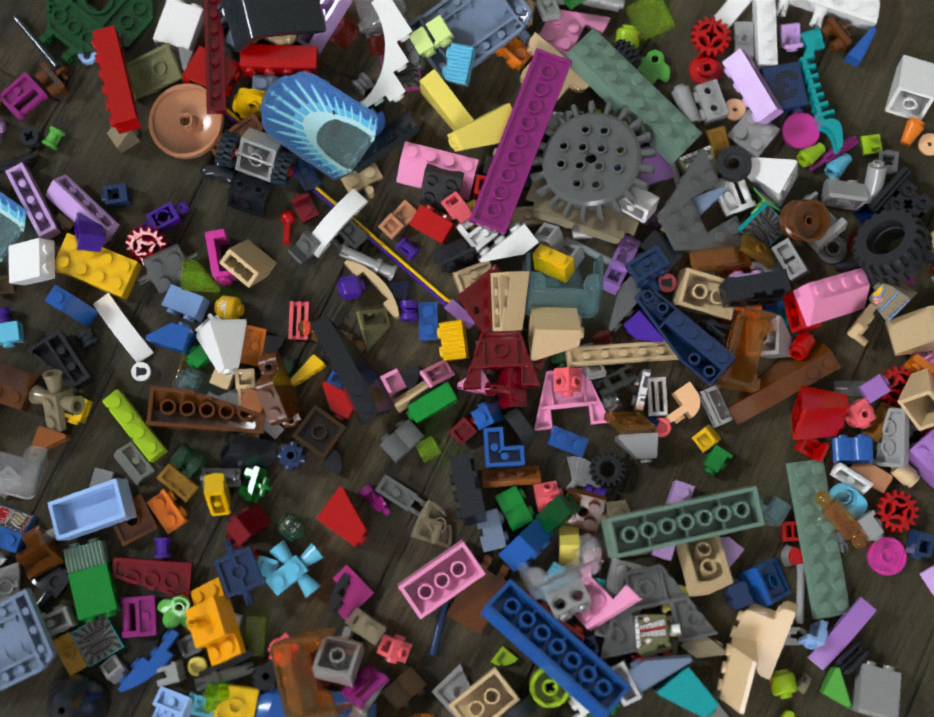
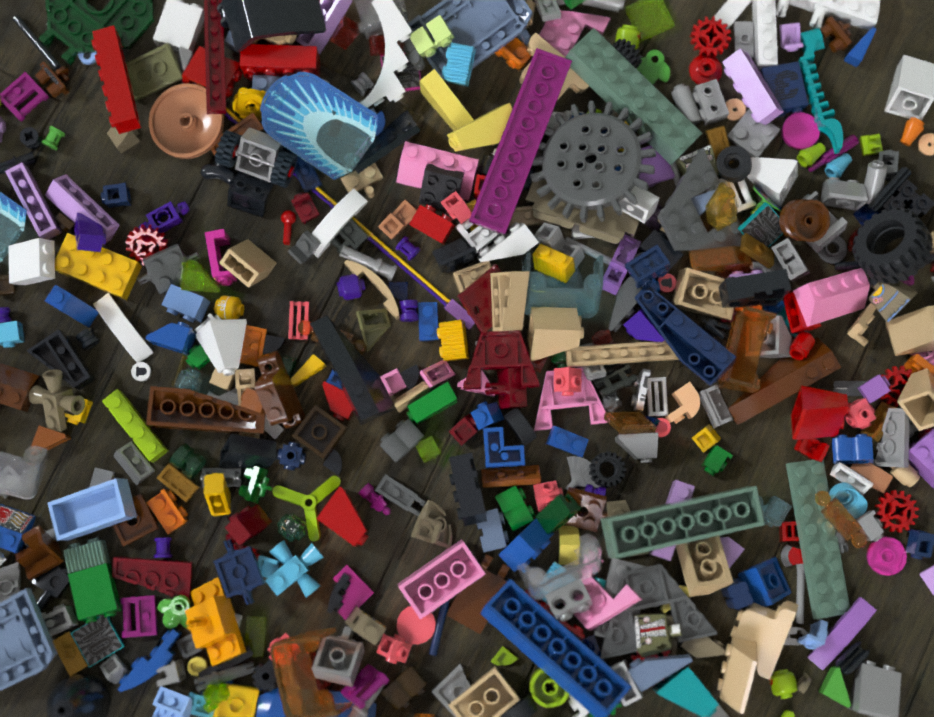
(311, 511): none -> lime piece
(414, 628): none -> coral tile
(721, 207): none -> clear yellow slope

